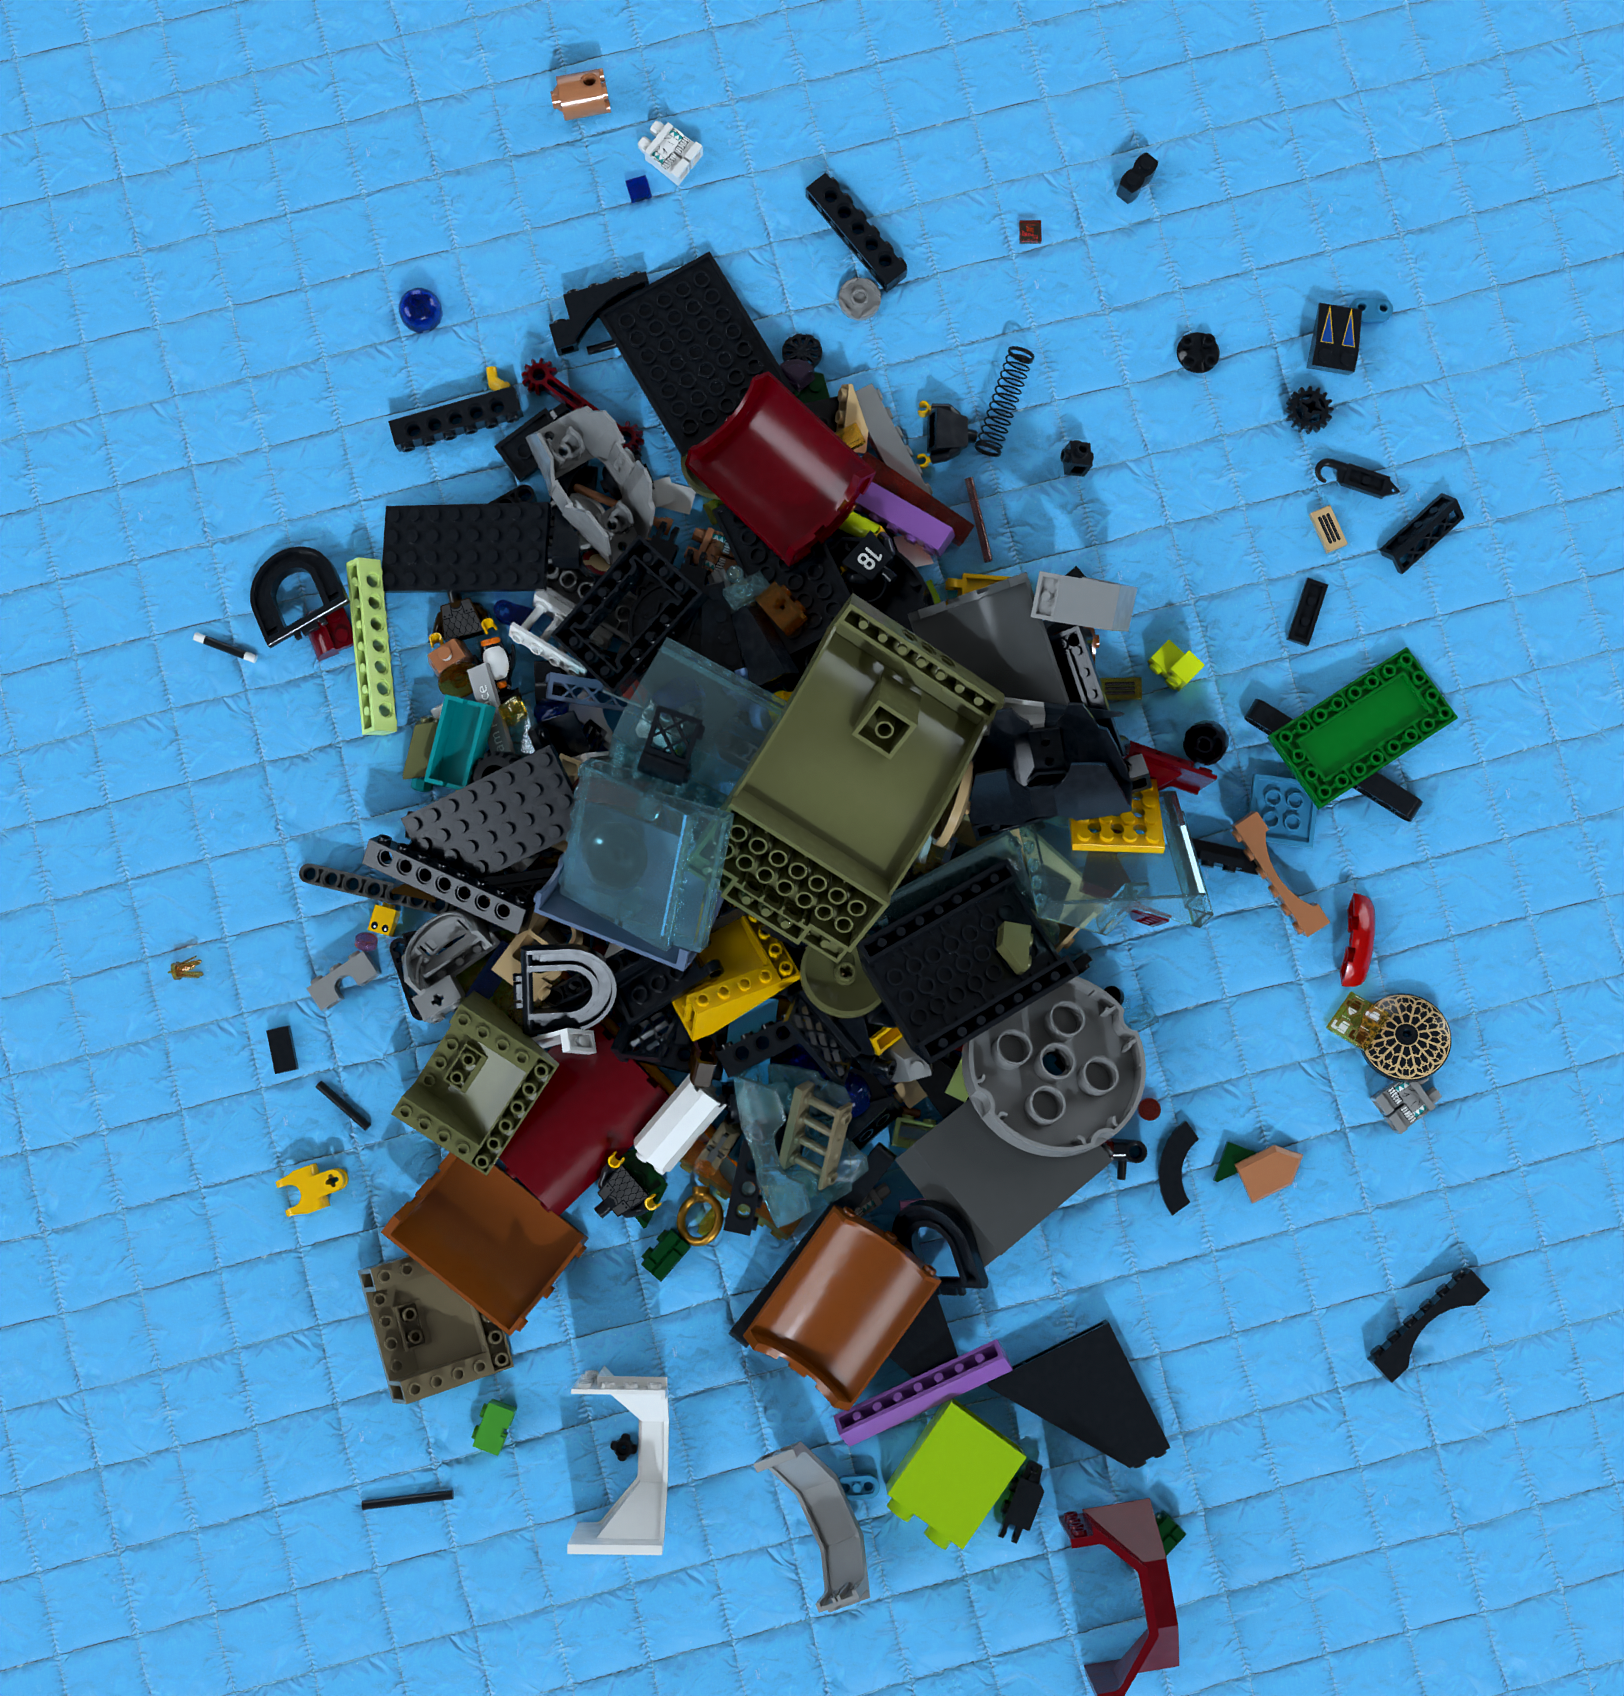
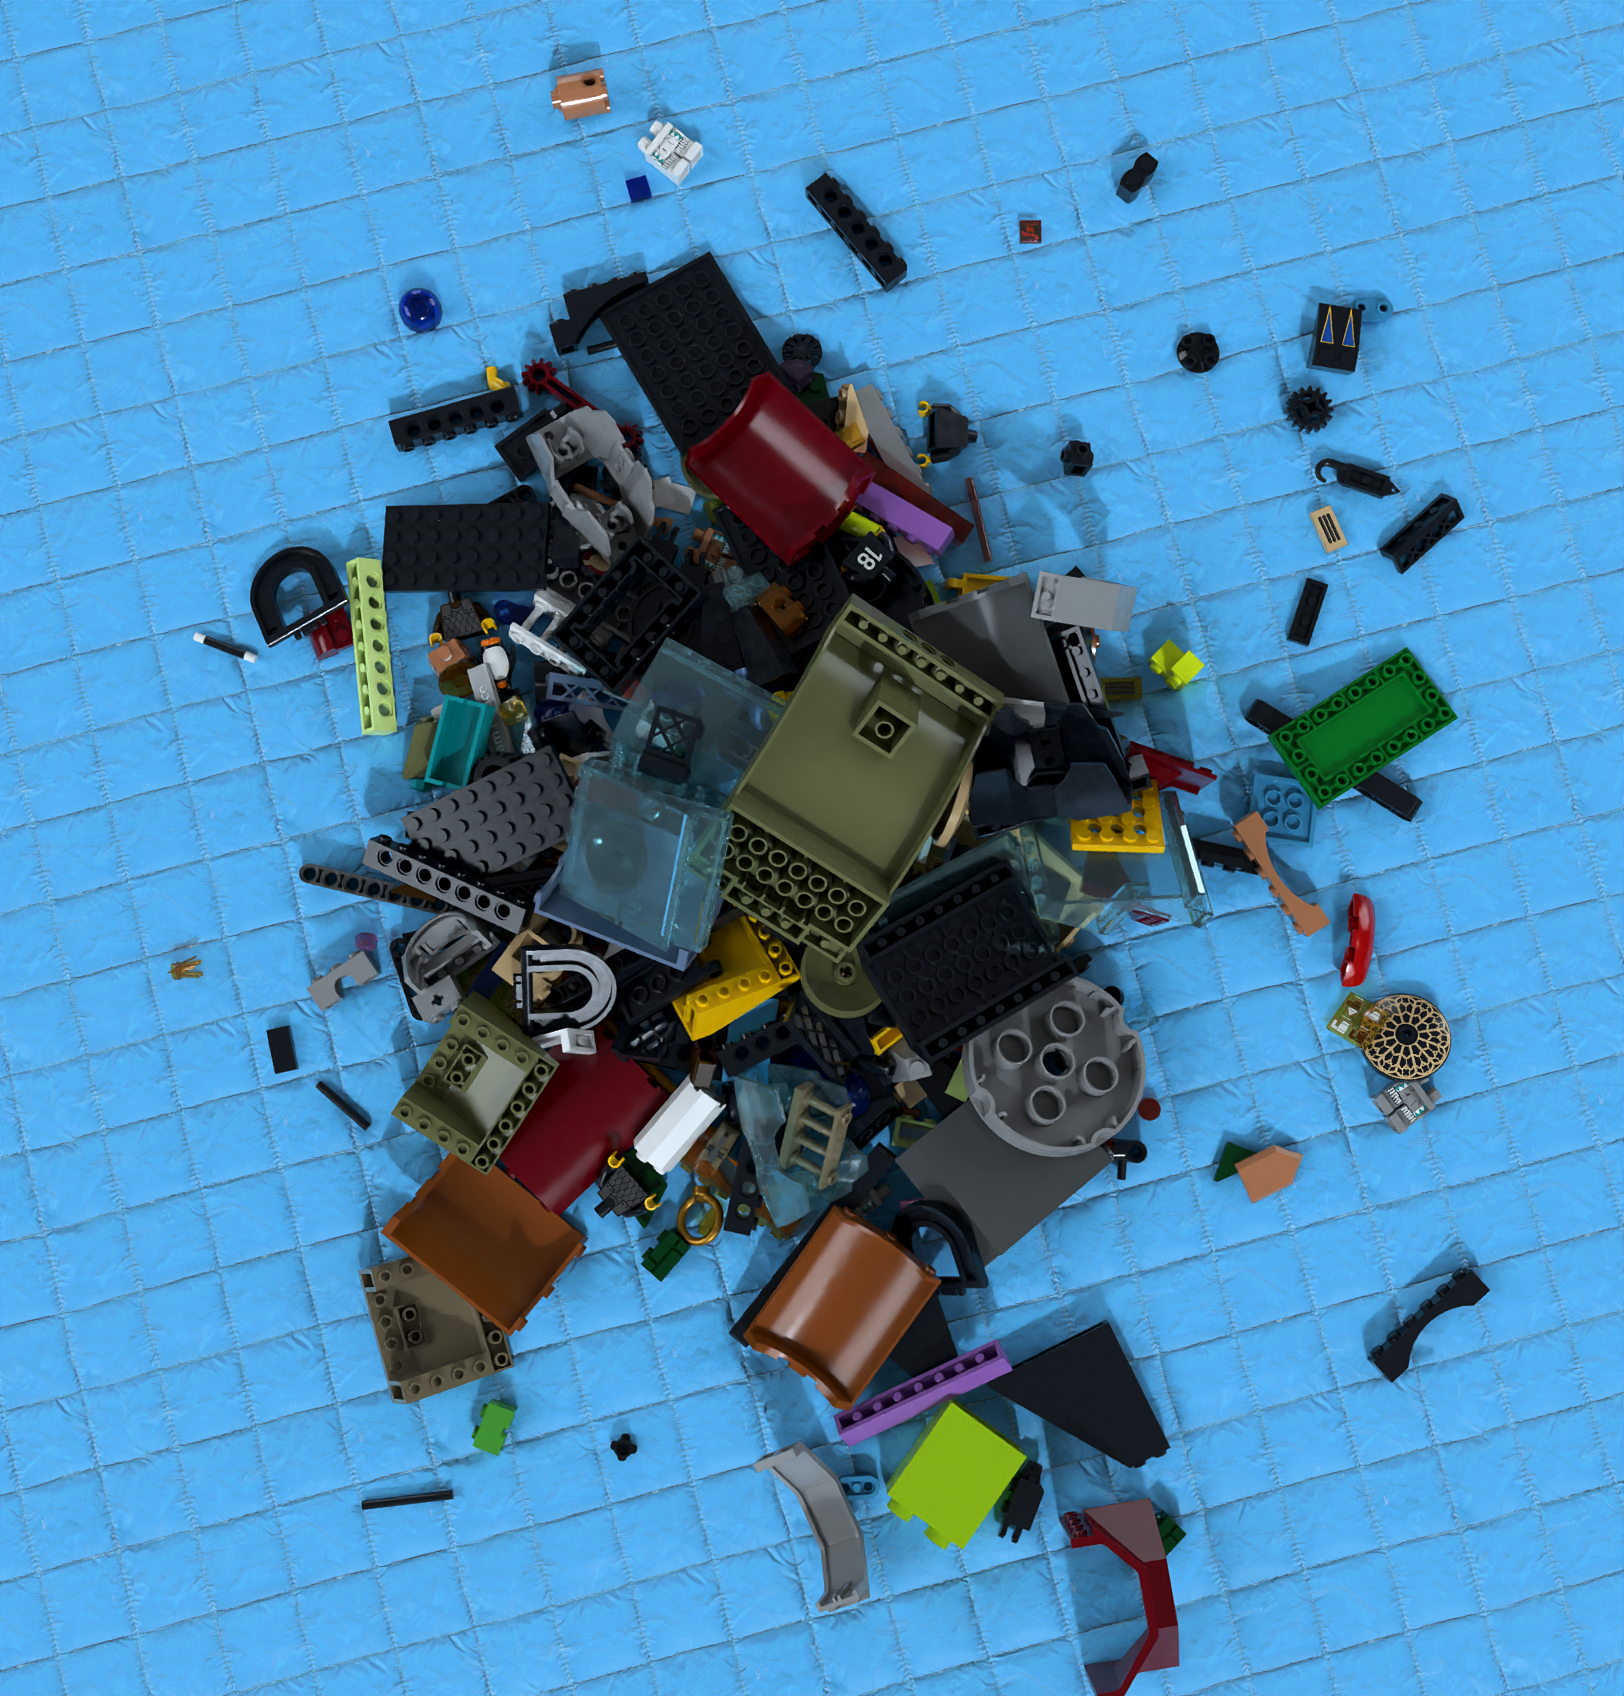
(313, 1187): yellow piece -> none
(384, 919): yellow brick -> none
(639, 1516): white panel -> none
(859, 298): light grey tile -> none
(1014, 945): olive slope -> none
(1021, 358): black piece -> none
(1171, 1167): black tile -> none
(1206, 742): black cylinder -> none

